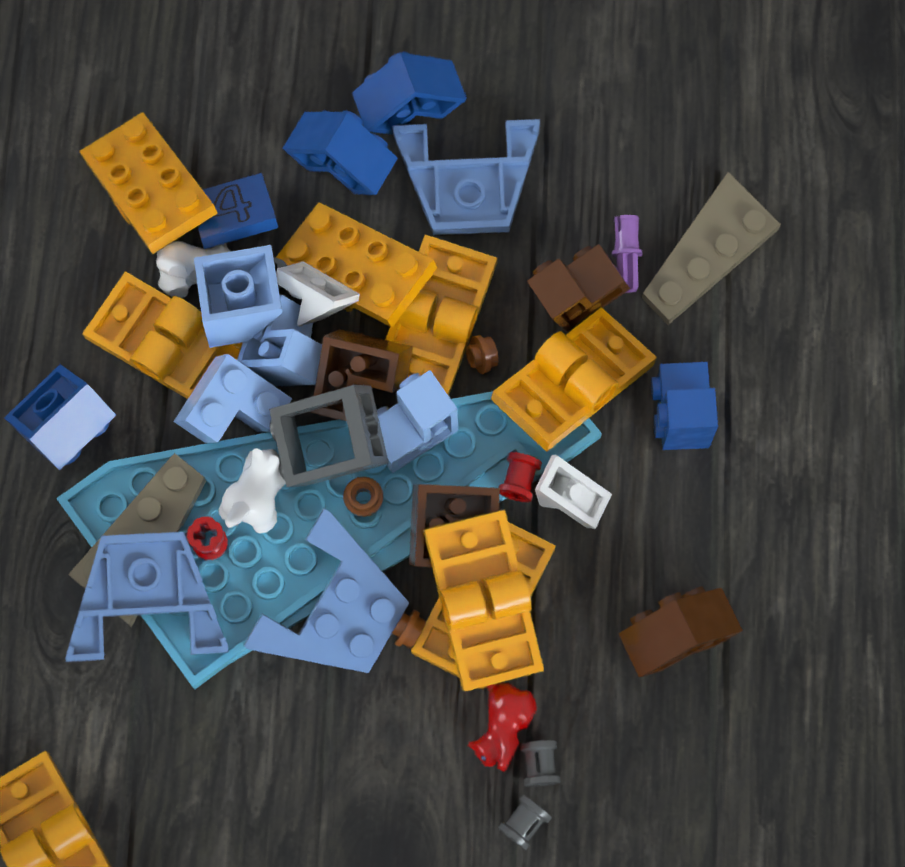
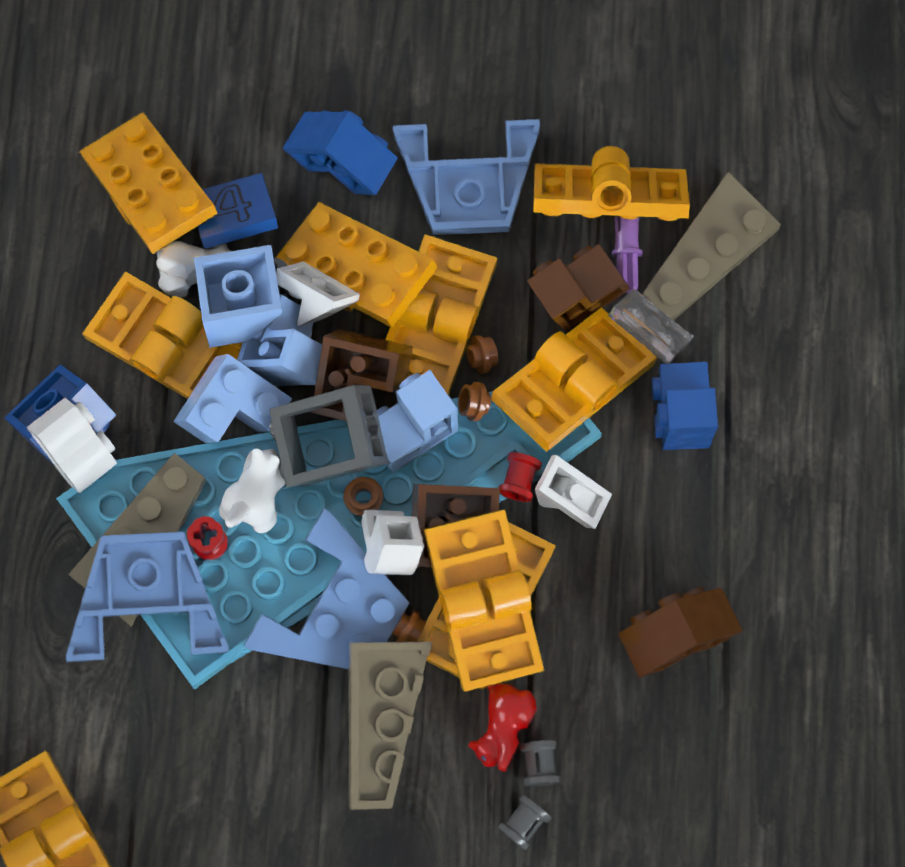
(72, 444): none -> white brick
(381, 710): none -> dark tan wing
(391, 542): none -> white brick
(407, 89): blue brick -> none
(474, 401): none -> dark orange plate
(611, 189): none -> light orange plate
(650, 326): none -> clear plate

